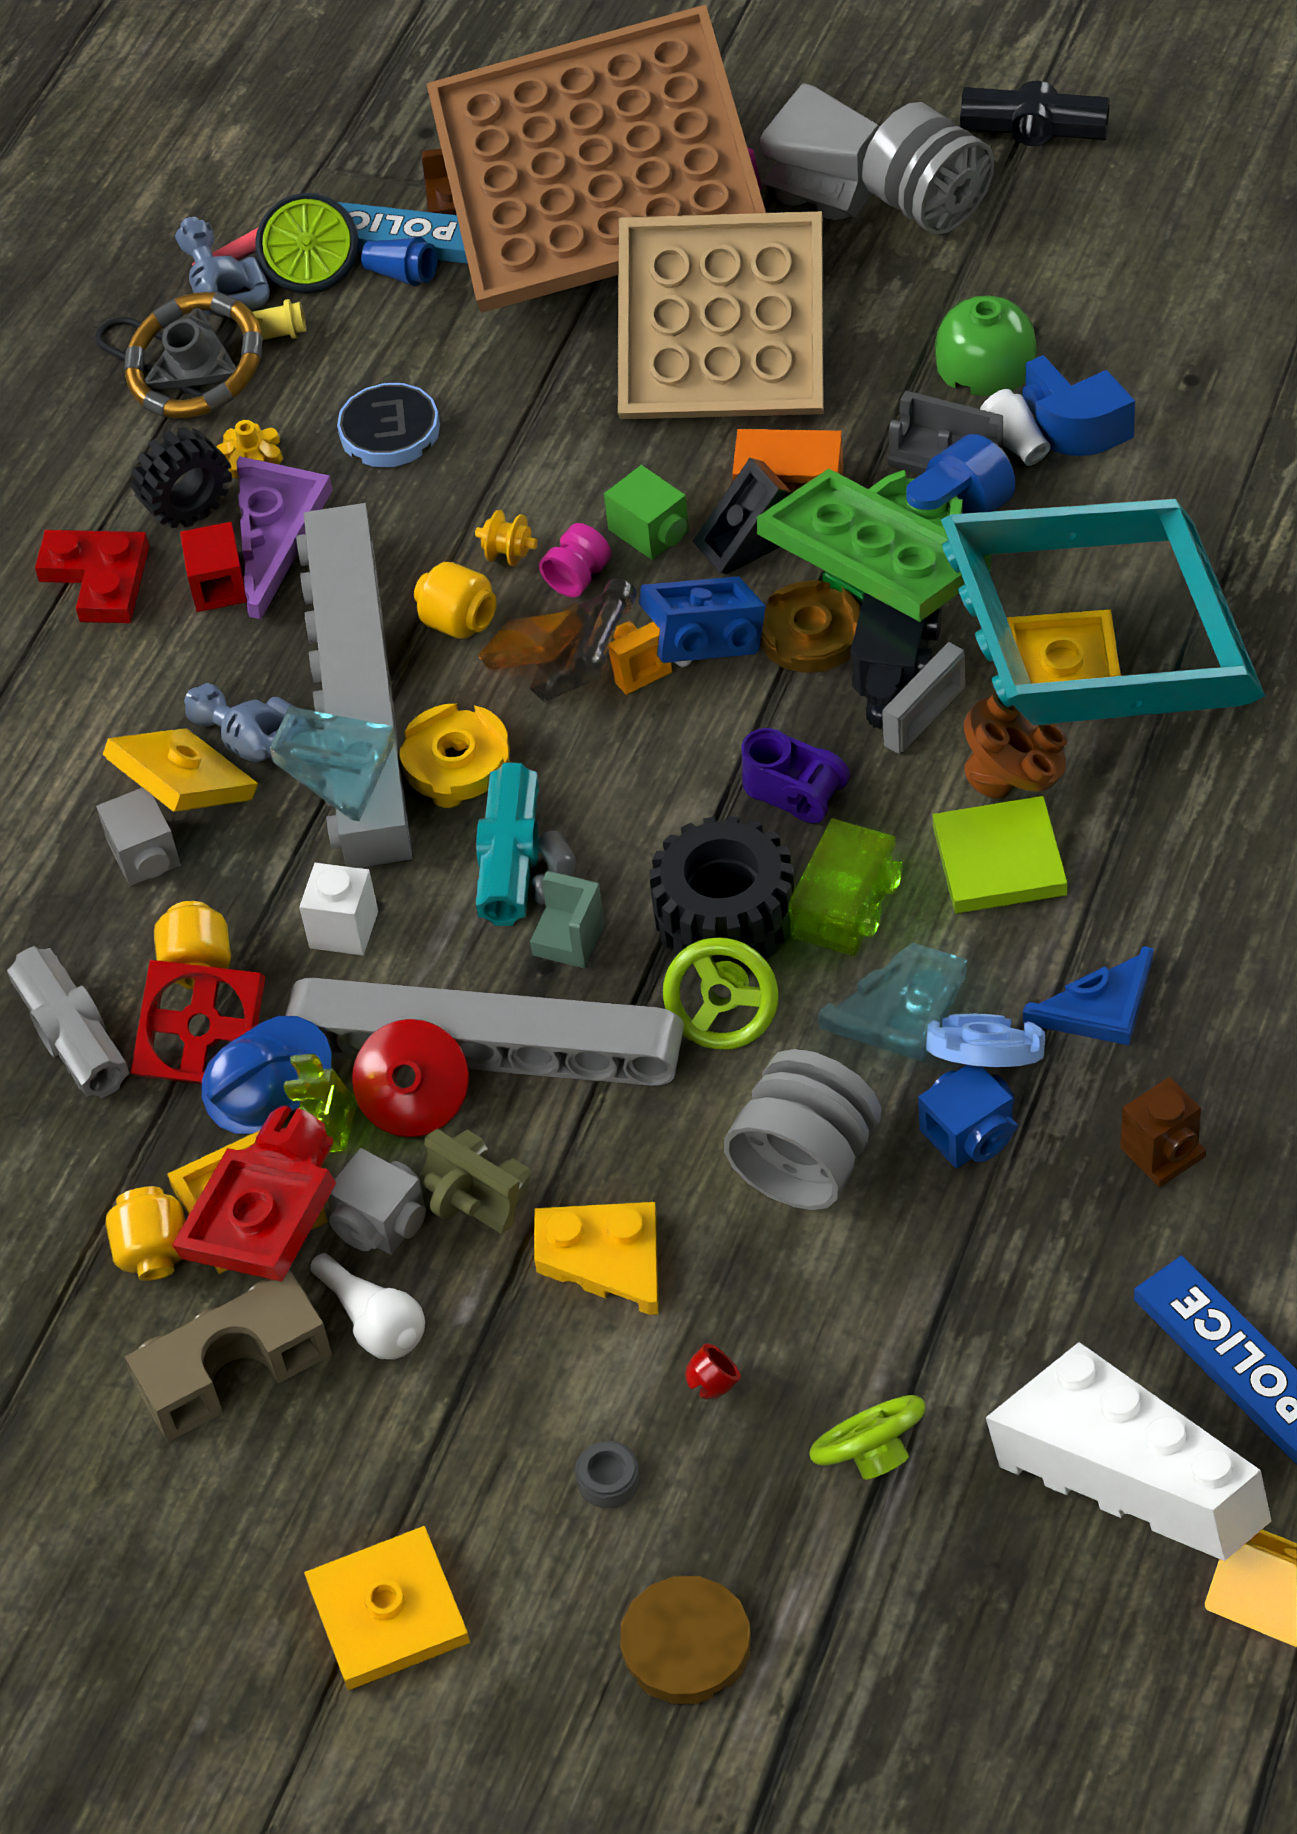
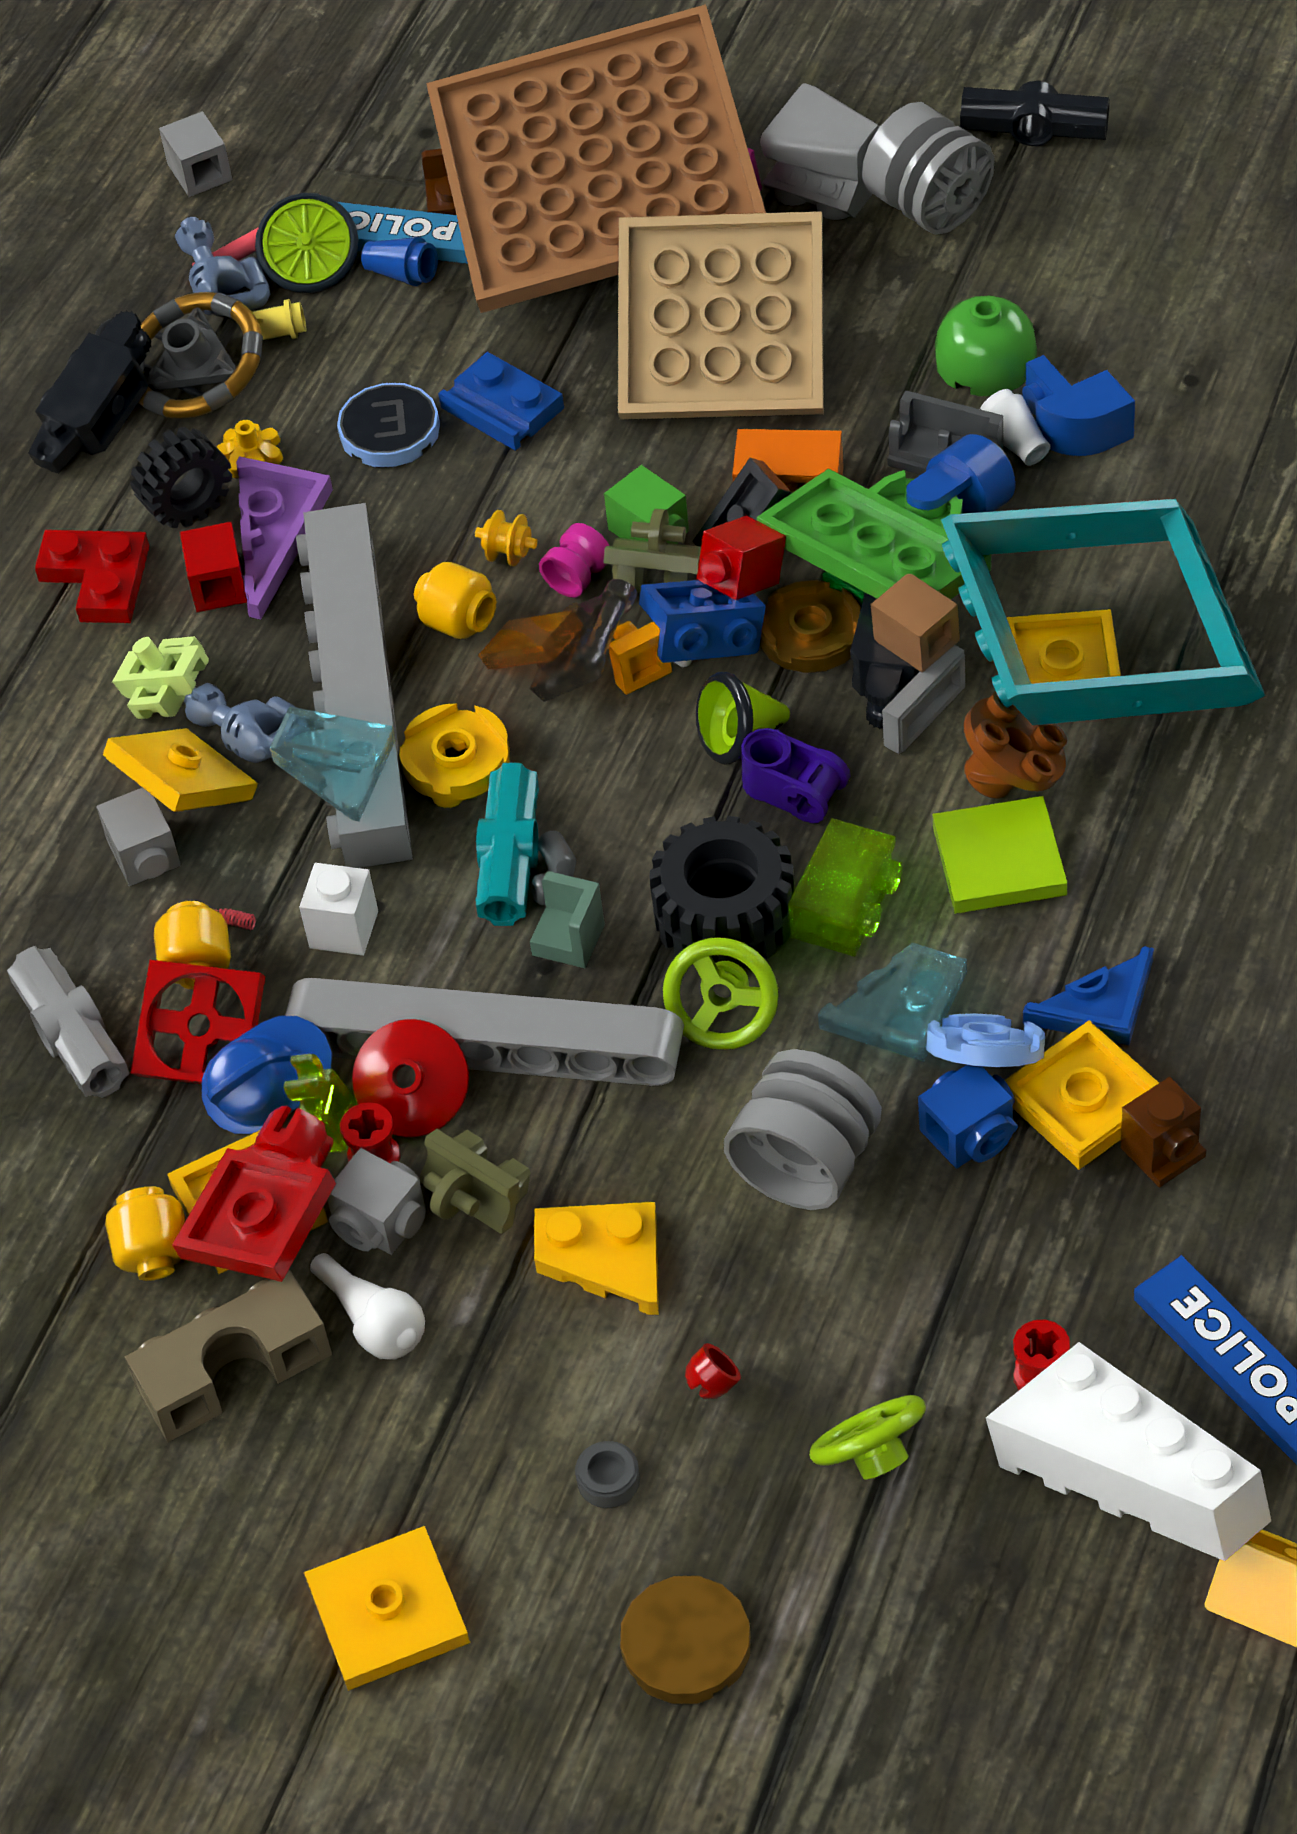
(92, 394): none -> black hinge
(160, 676): none -> yellowish green piece
(195, 154): none -> light grey brick
(248, 917): none -> coral leg
(370, 1128): none -> red bush
(501, 400): none -> blue plate
(634, 557): none -> olive hips
(730, 711): none -> lime hat
(741, 557): none -> red brick
(915, 622): none -> medium nougat panel
(1048, 1344): none -> red bush
(1079, 1093): none -> yellow plate

